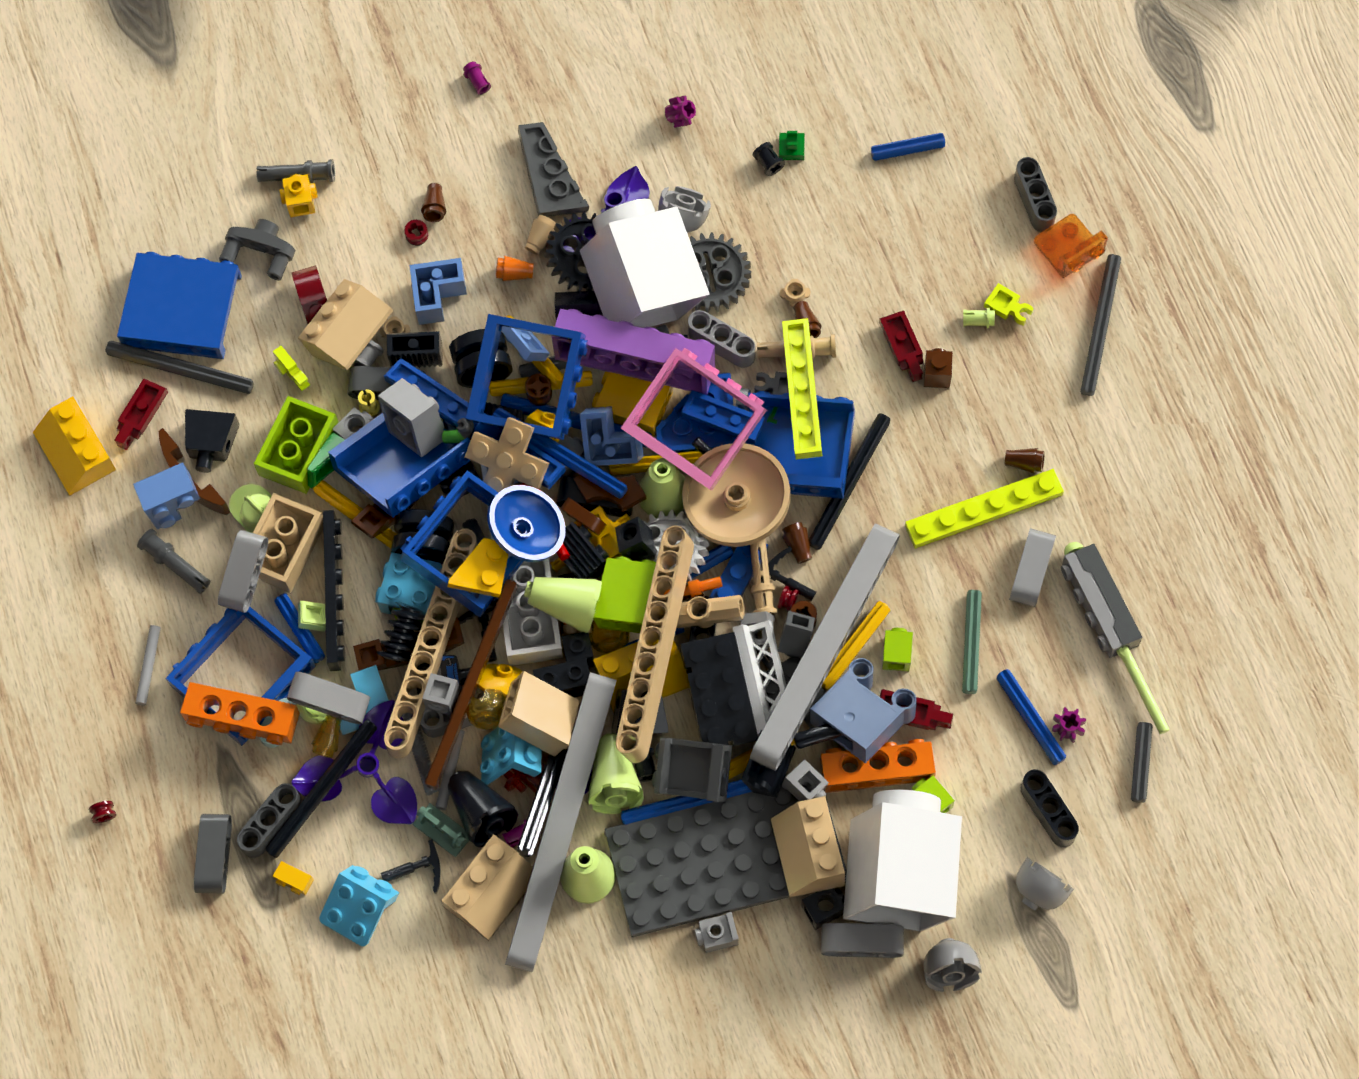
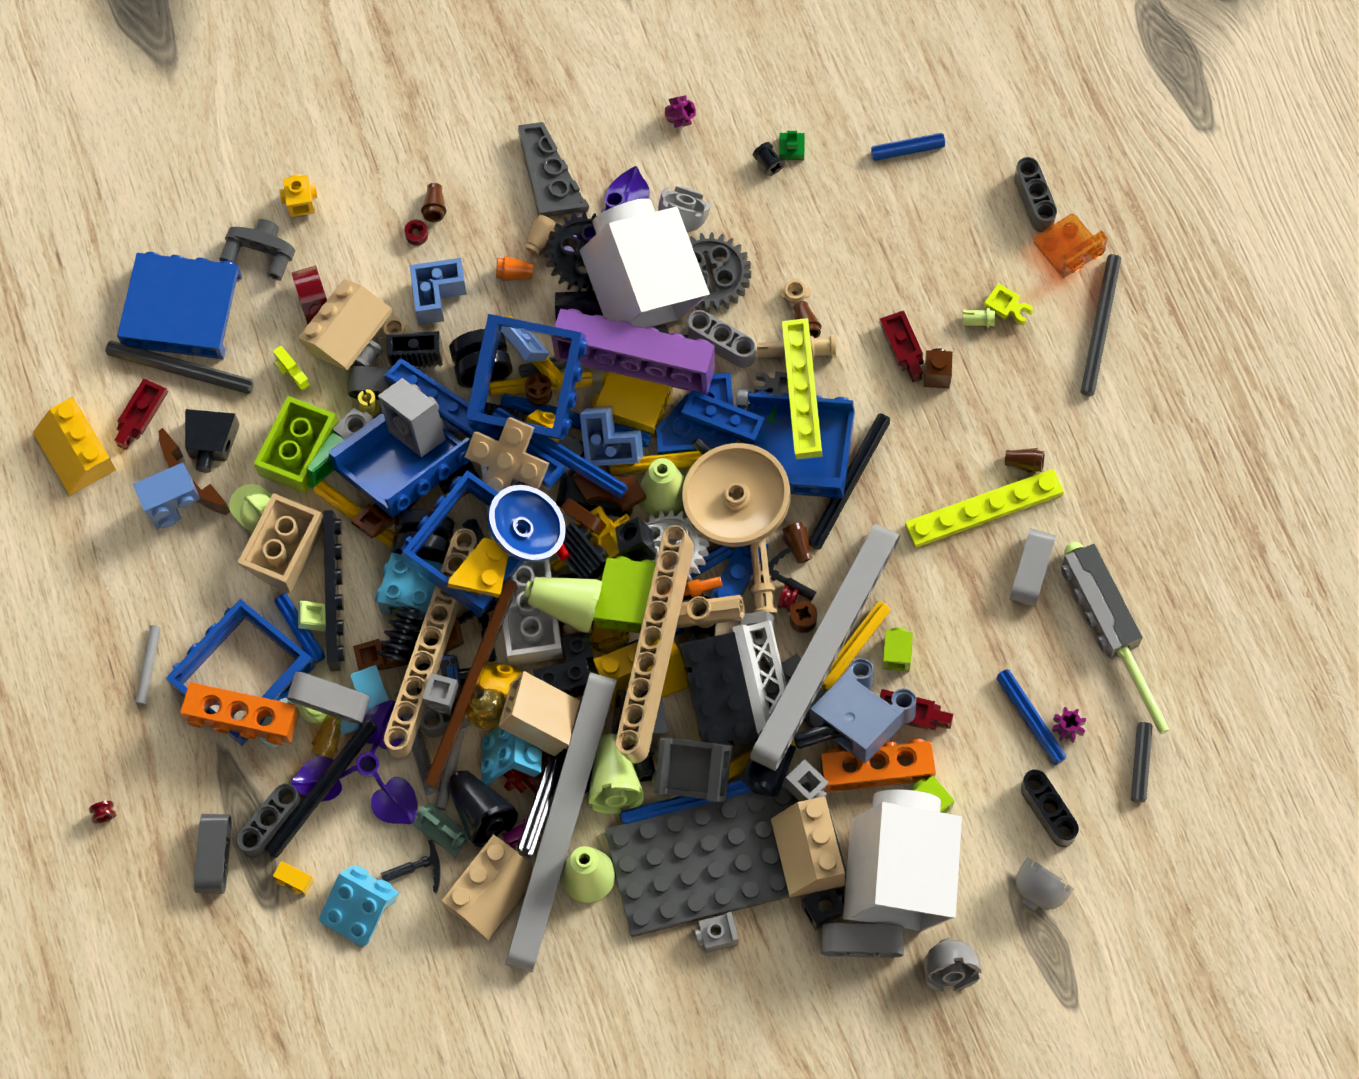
(164, 554): dark grey pin -> none
(243, 571): light grey beam -> none
(315, 171): dark grey pin -> none
(464, 430): arm -> none
(473, 72): magenta pin -> none
(710, 373): bright pink window -> none
(796, 634): dark grey brick -> none
(972, 642): sand green axle -> none

